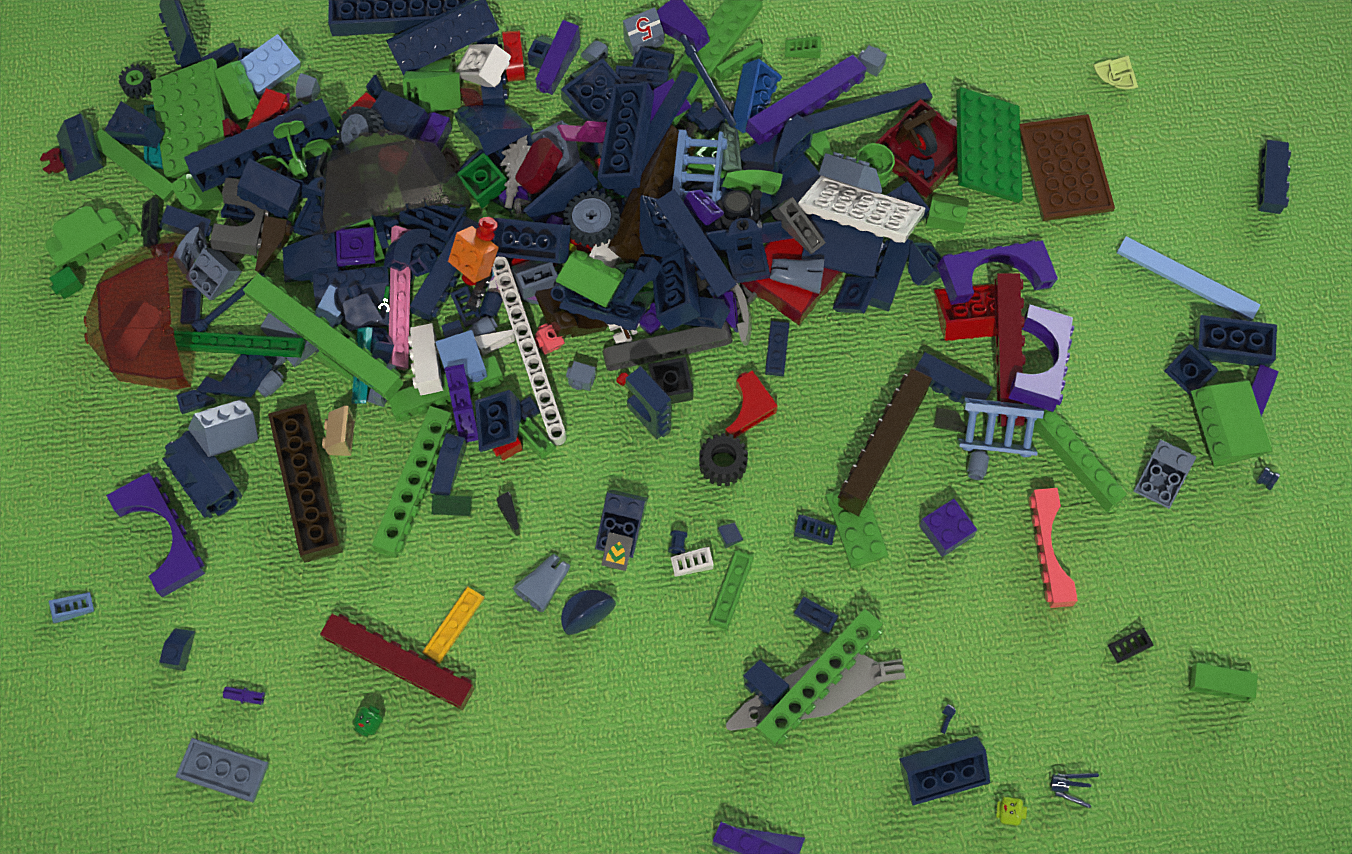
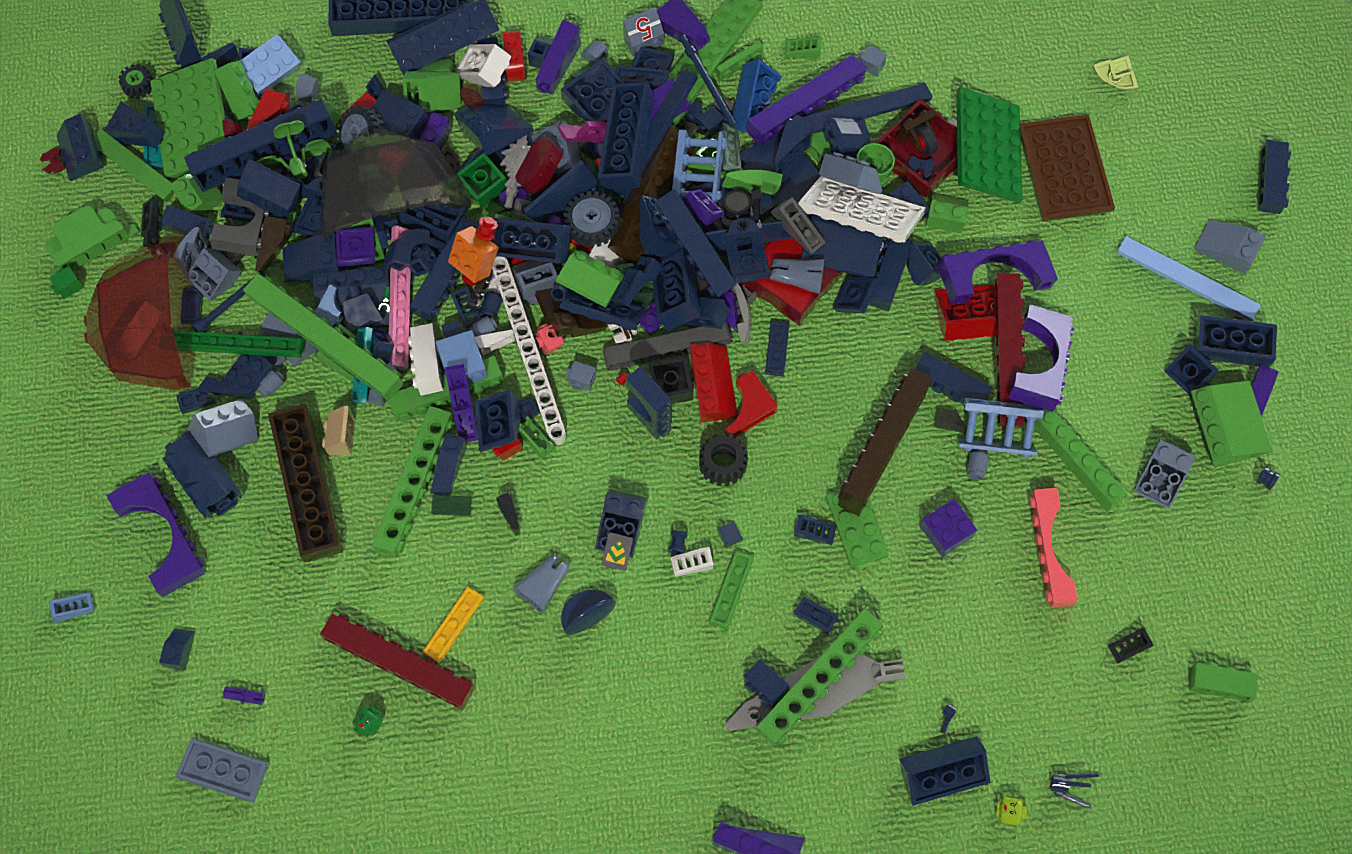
(713, 382): none -> red slope
(846, 135): none -> dark blue brick
(1230, 244): none -> sand blue slope

